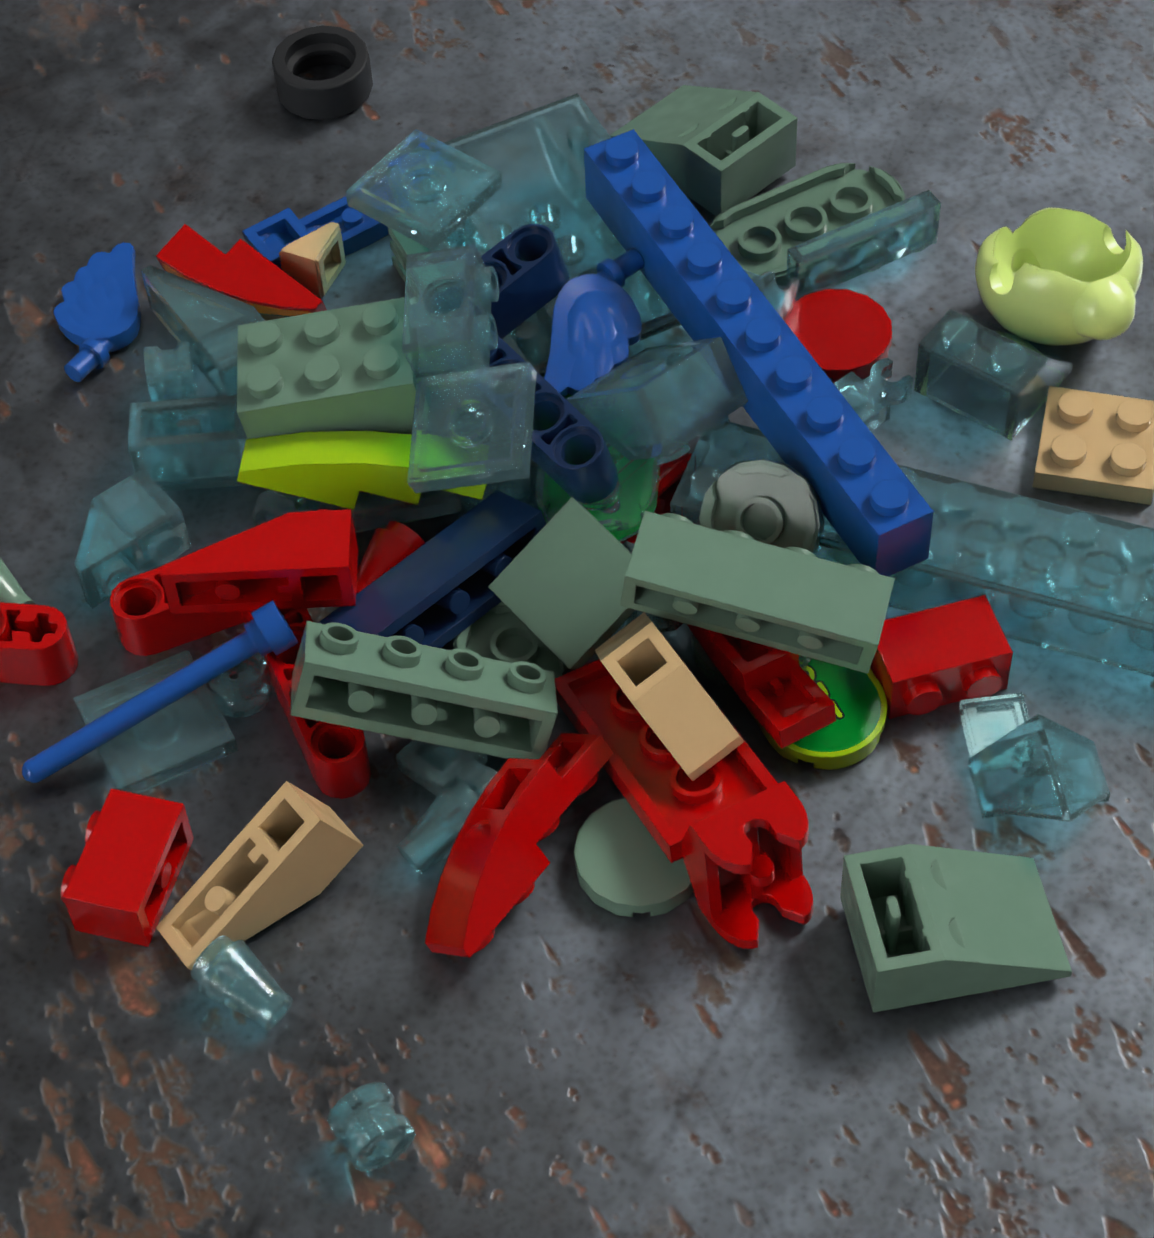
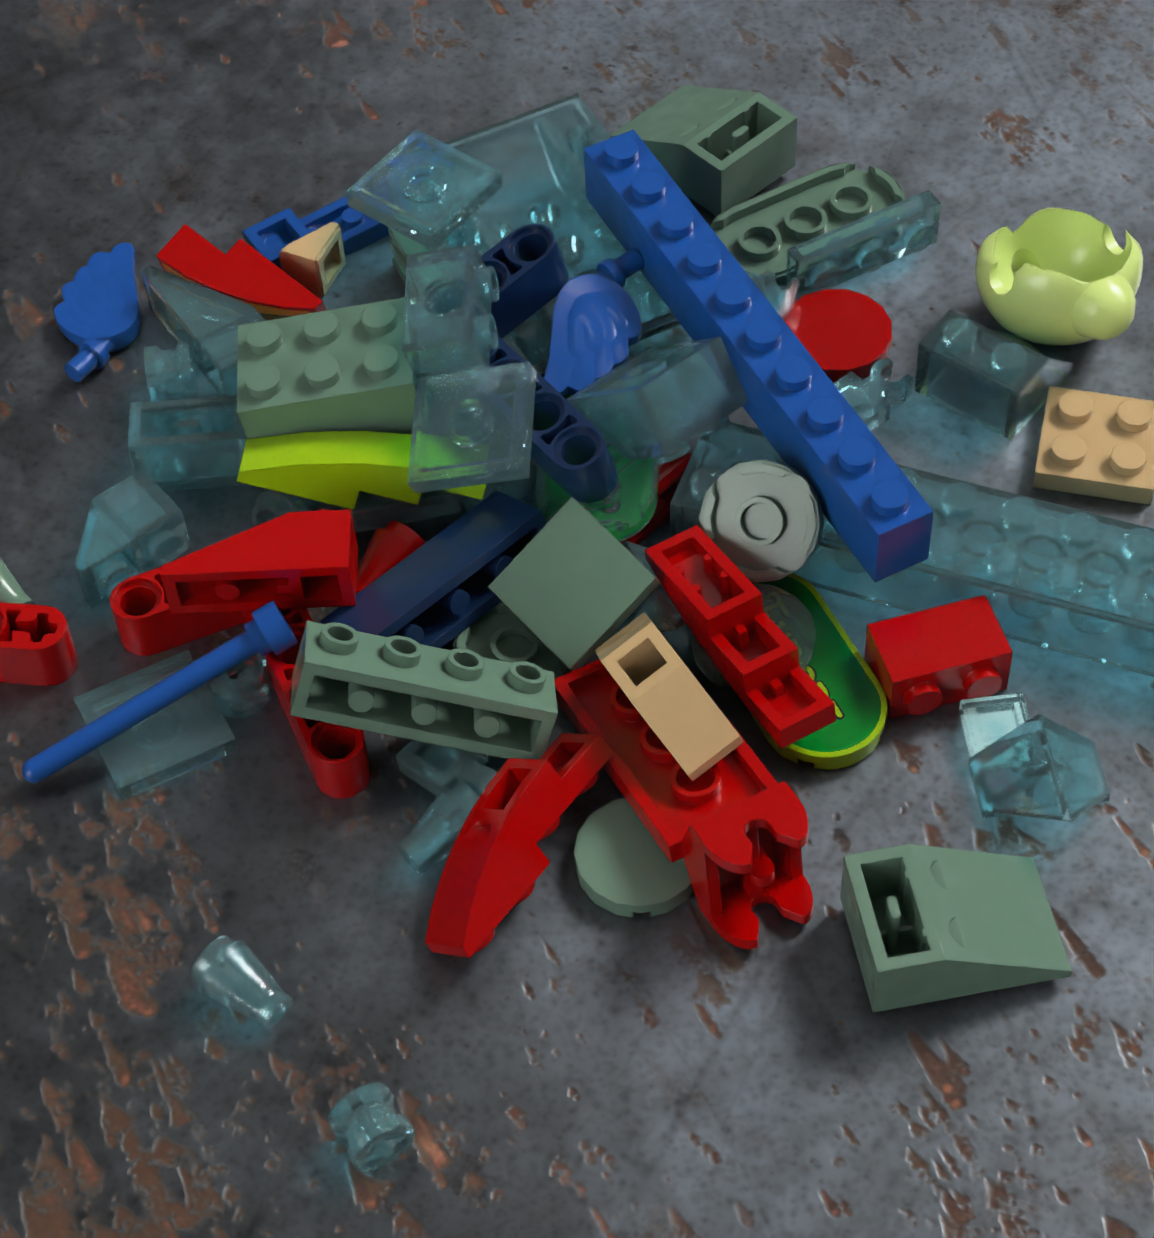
(127, 867): red brick -> none
(263, 874): tan slope -> none
(325, 97): black tyre -> none
(757, 591): sand green brick -> none

